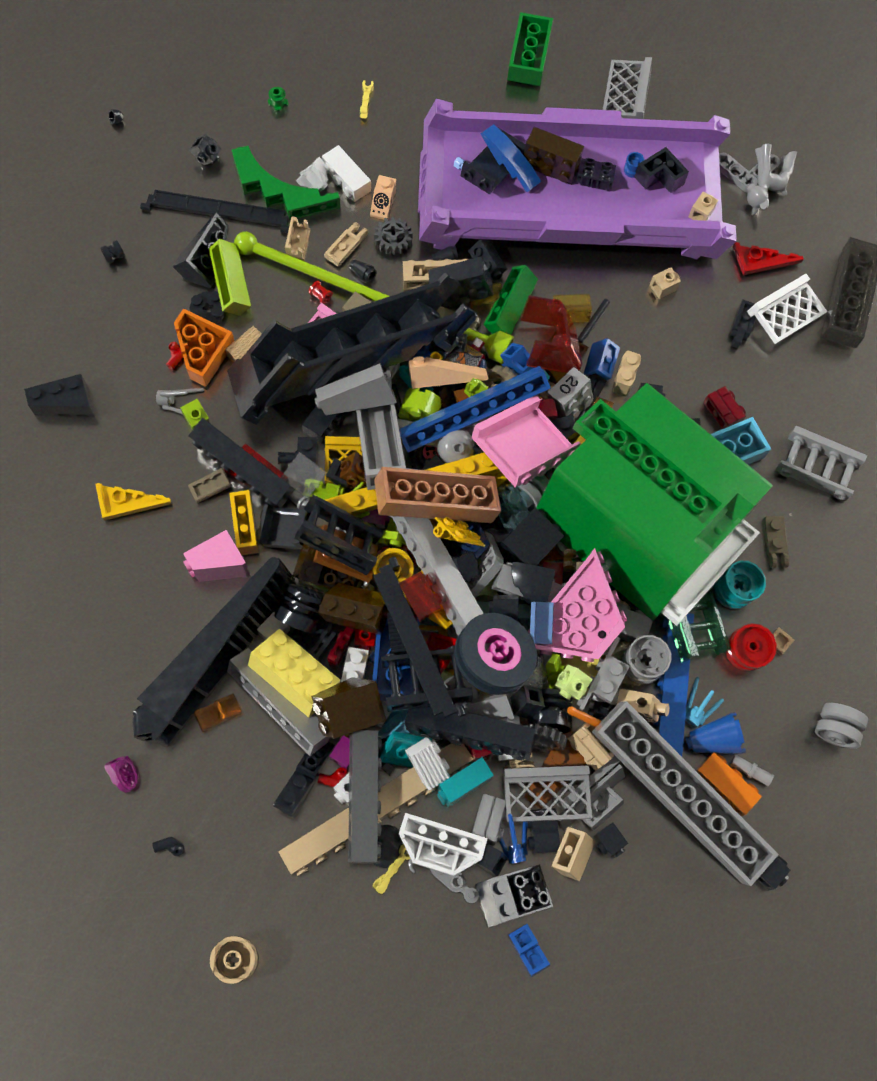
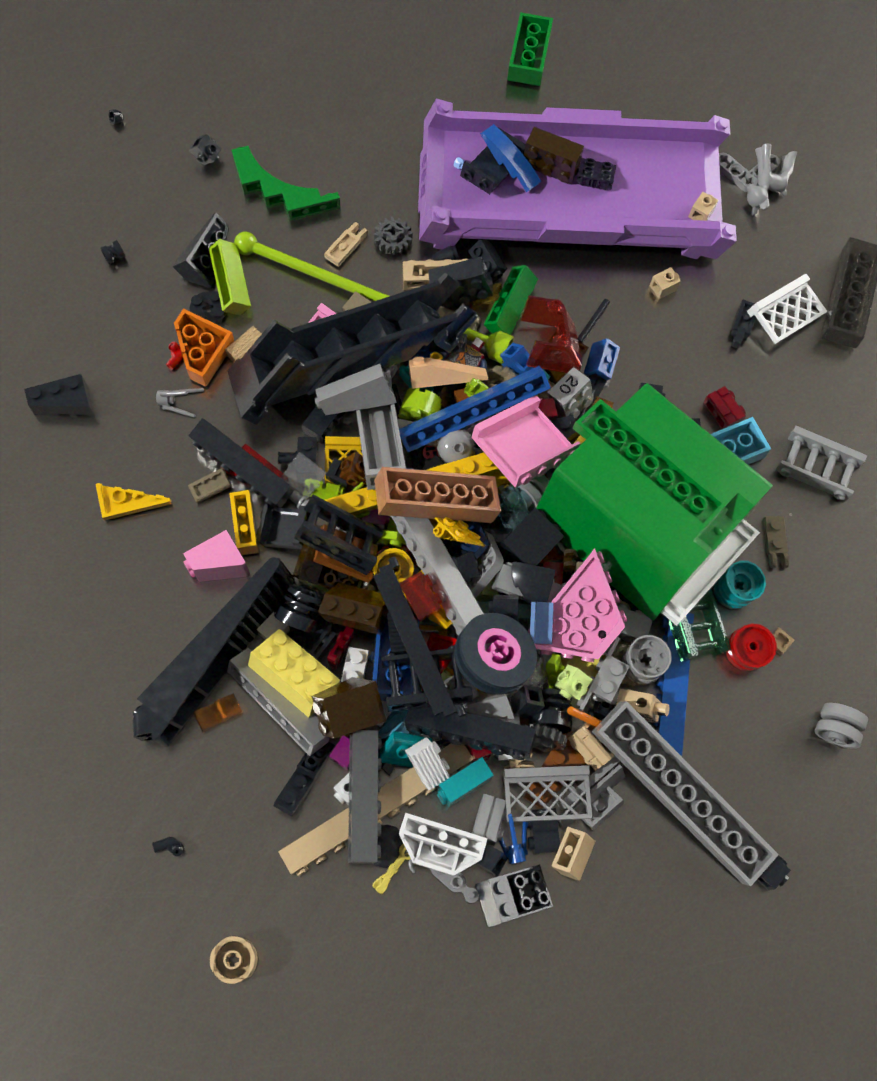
(122, 773): magenta rock -> none
(194, 413): lime brick -> none
(223, 208): black piece -> none
(277, 98): green brick -> none
(297, 239): tan hinge -> none
(314, 176): white brick -> none
(320, 292): red bush -> none
(333, 779): red arm -> none
(346, 173): white brick -> none
(363, 271): black cone -> none
(366, 644): red brick -> none
(367, 91): light yellow piece -> none
(383, 197): light nougat slope -> none
(529, 950): blue slope -> none
(577, 305): clear yellow hinge -> none
(610, 841): black brick -> none
(626, 373): tan brick -> none
(631, 164): blue wheel -> none
(642, 87): light grey fence -> none
(664, 168): black brick -> none
(694, 715): medium azure plant -> none
(718, 737): blue cone -> none
(729, 784): orange brick -> none
(752, 770): light grey pin -> none
(761, 259): red wing -> none

